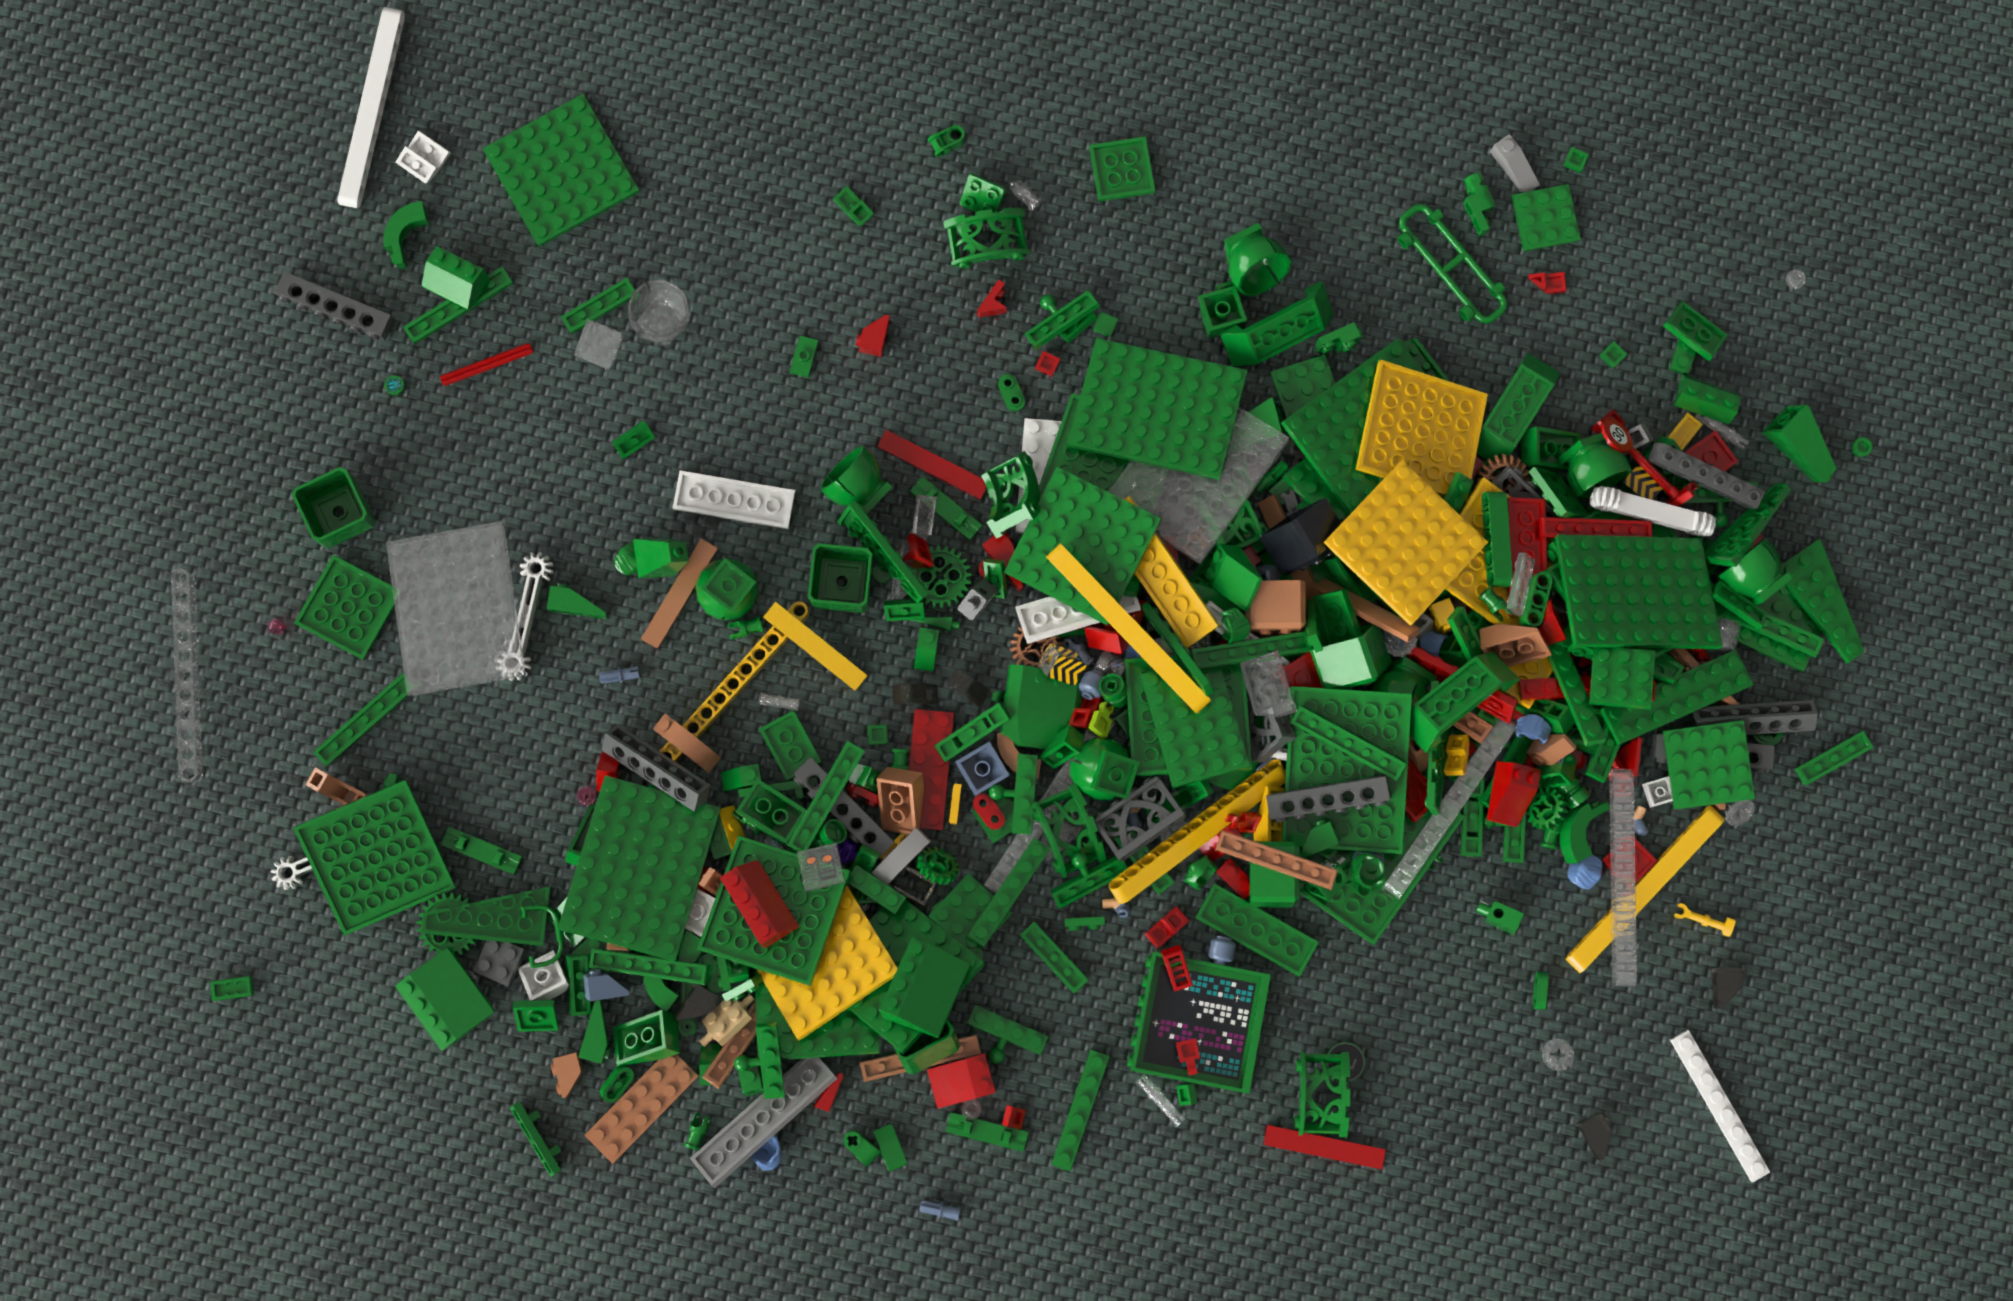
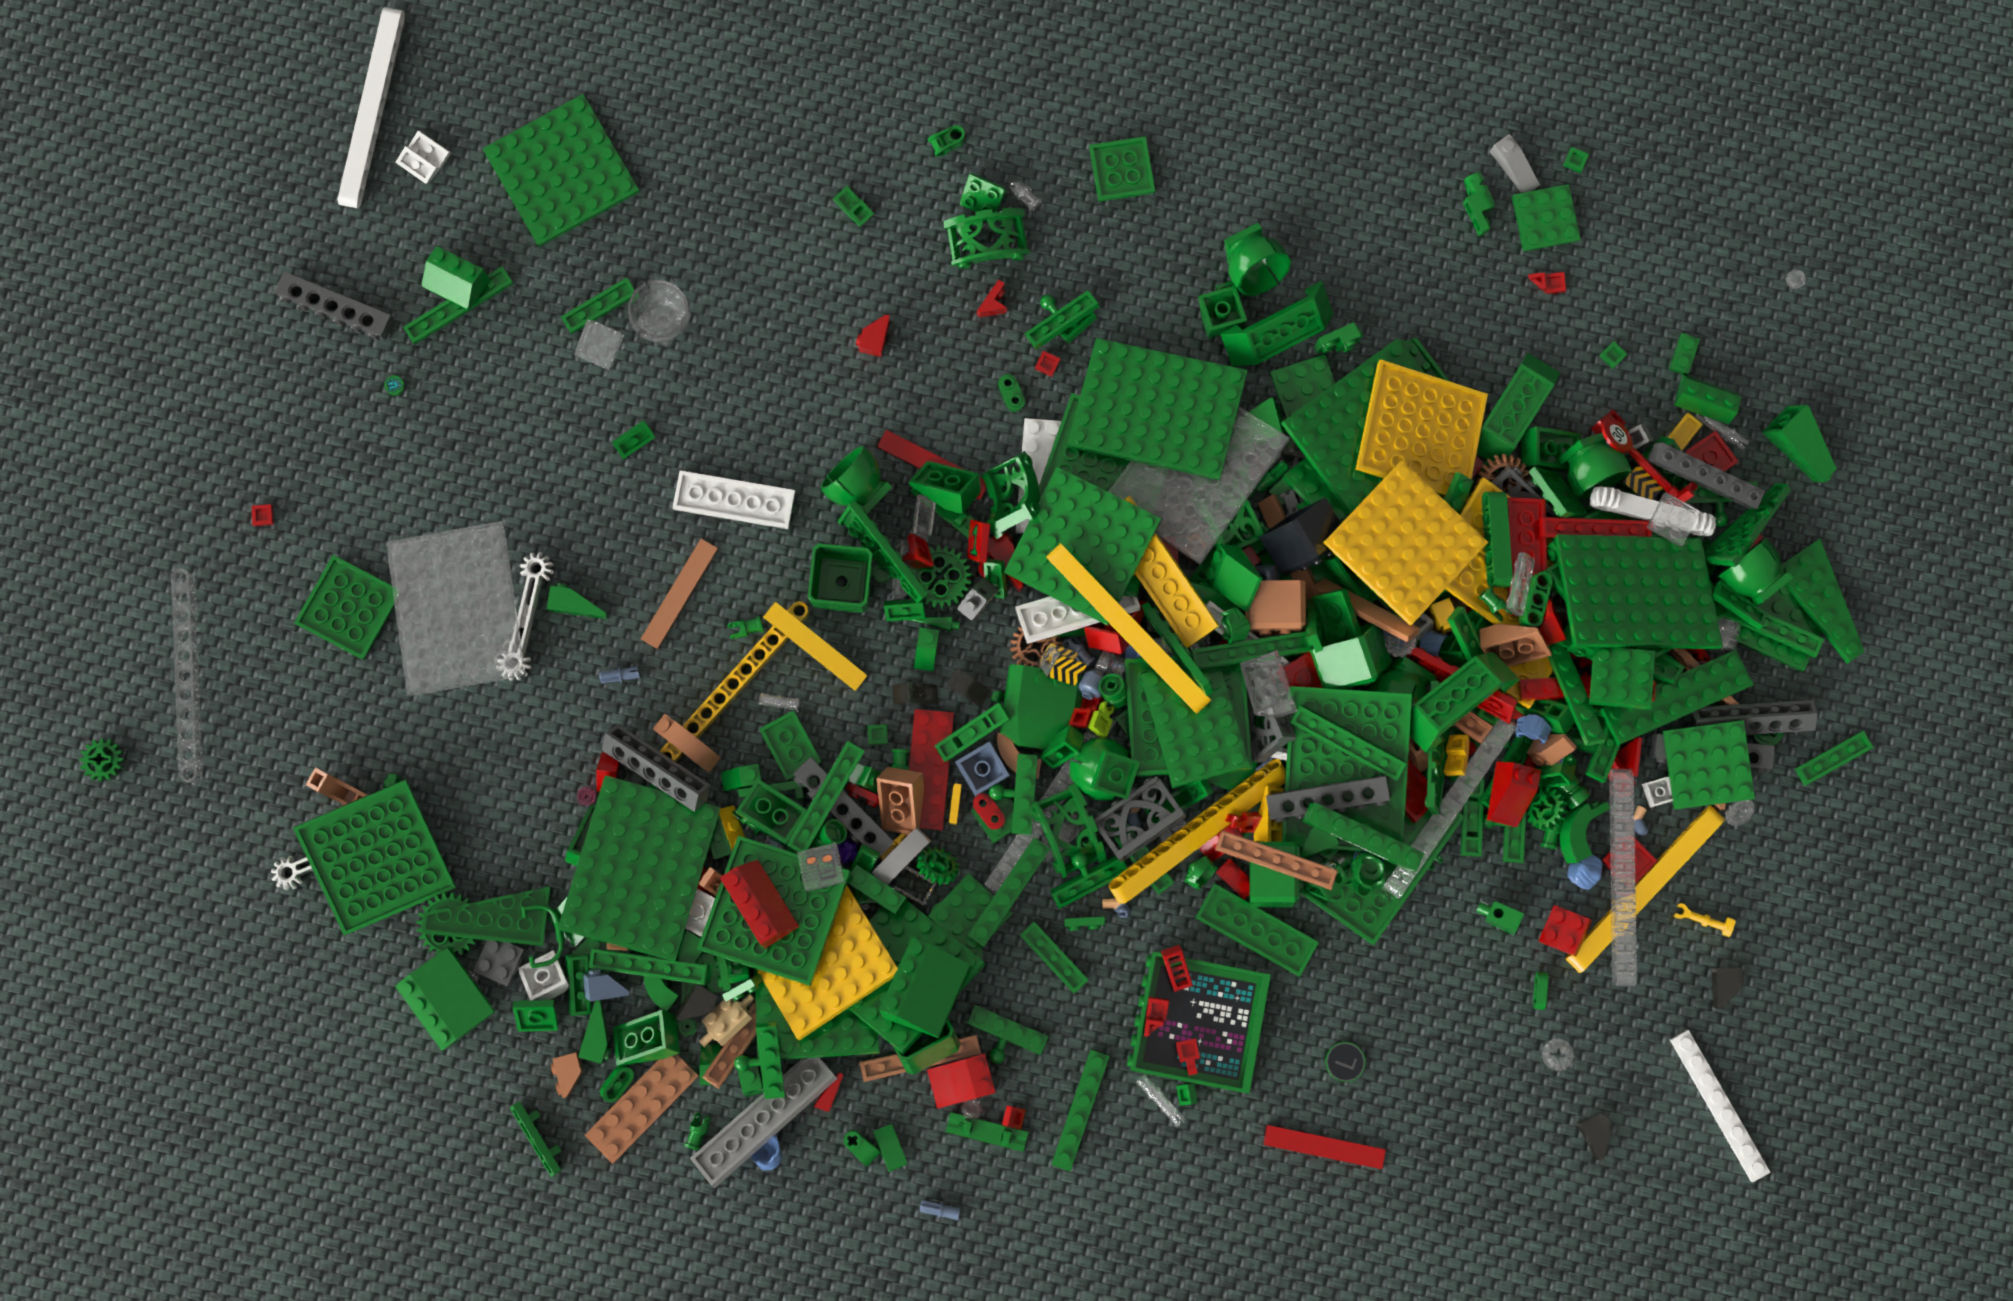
(102, 768): none -> green gear
(232, 988): green plate -> none
(262, 515): none -> red plate
(276, 626): clear pink plate -> none
(321, 498): green plate -> none
(362, 722): green plate -> none
(399, 225): green arch -> none
(482, 850): green hinge -> none
(486, 364): red axle -> none
(625, 560): green hair -> none
(659, 557): green slope -> none
(727, 589): green plate -> none
(804, 356): green plate -> none
(947, 486): none -> green slope
(978, 541): none -> red tile
(1105, 324): green tile -> none
(1156, 1014): none -> red slope
(1166, 927): red slope -> none
(1222, 950): sand blue head -> none
(1341, 1071): green fence -> none
(1363, 837): none -> green brick
(1469, 310): green bar -> none
(1565, 930): none -> red plate
(1580, 758): red plate -> none
(1673, 519): none -> clear plate
(1695, 330): green tile -> none
(1861, 447): green tile -> none

